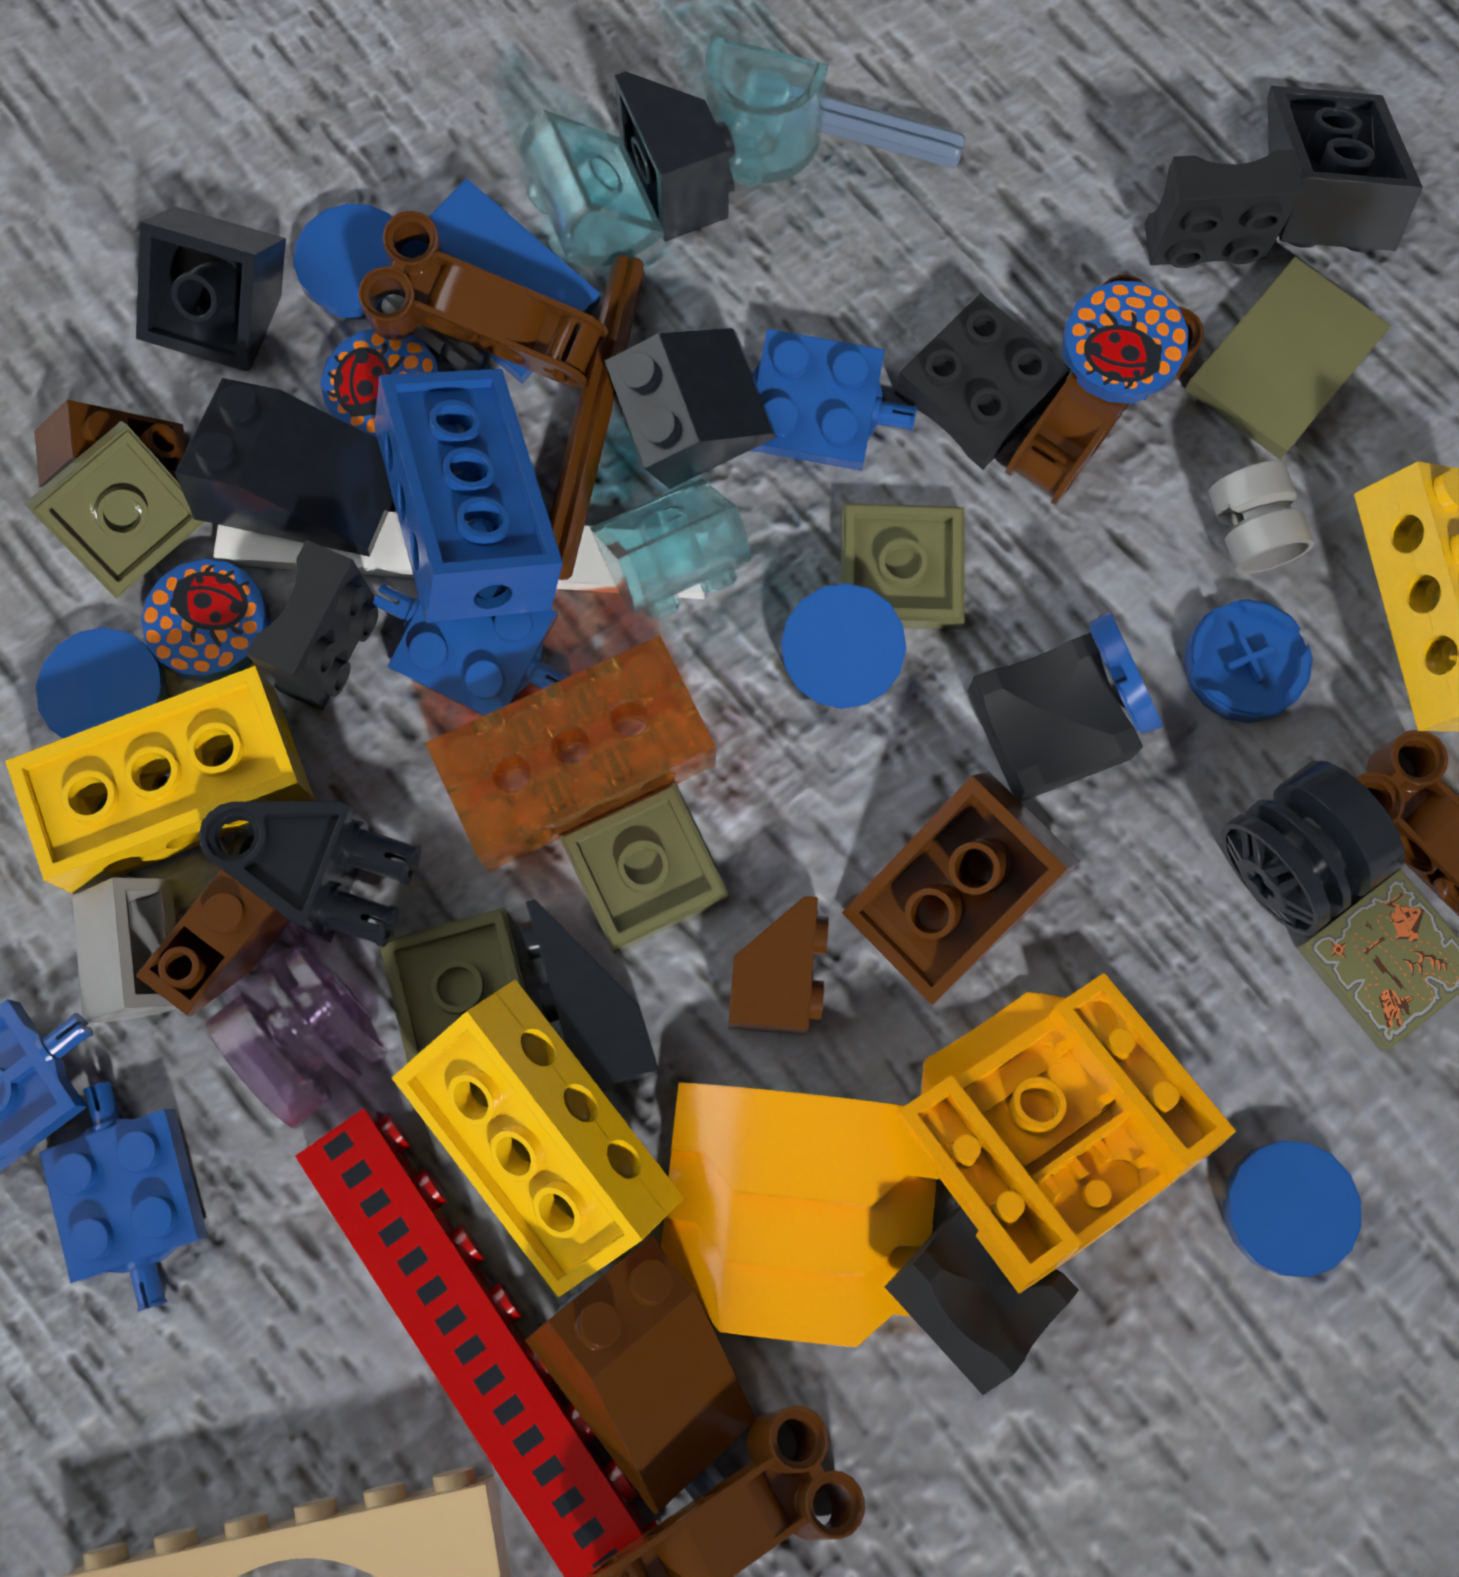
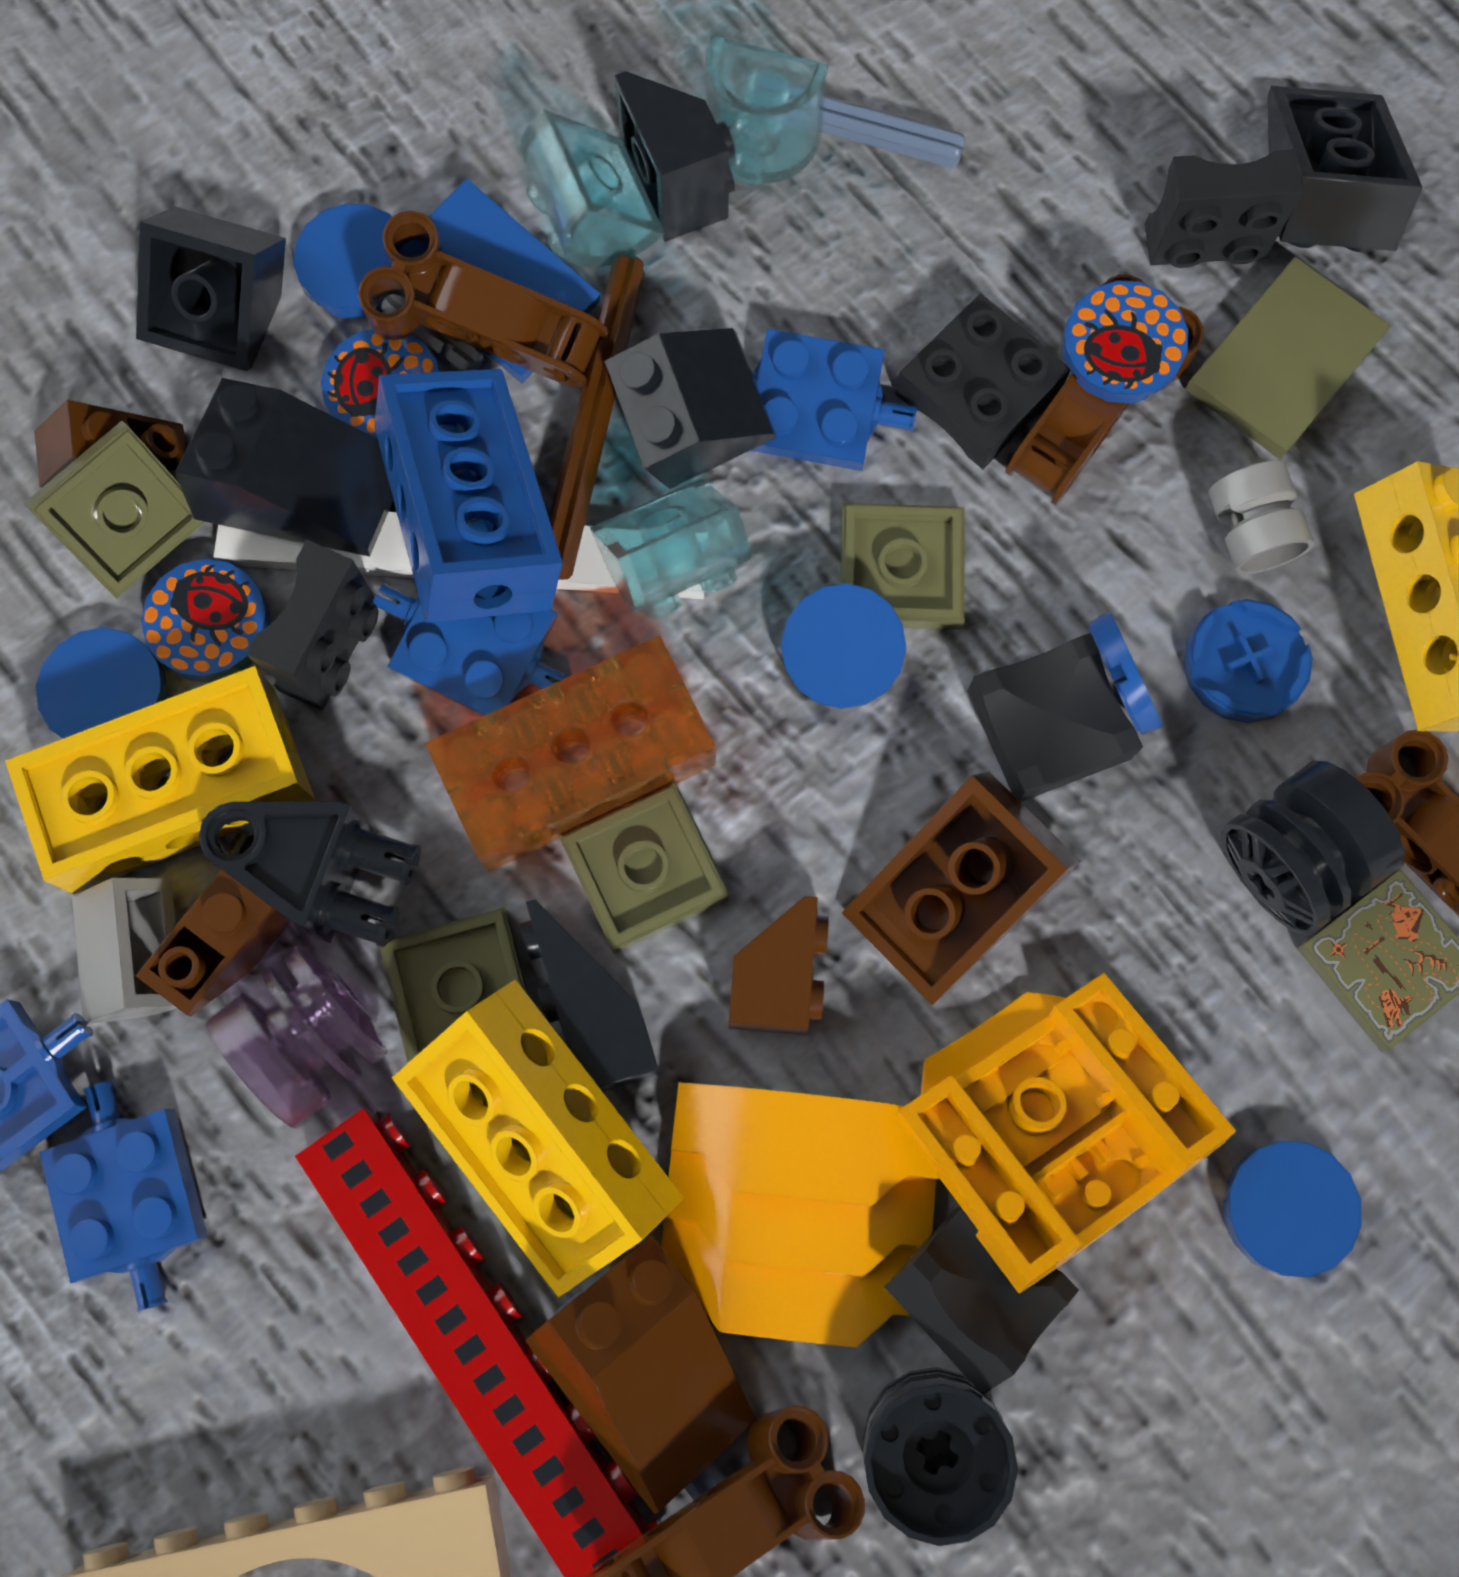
(955, 1493): none -> black wheel

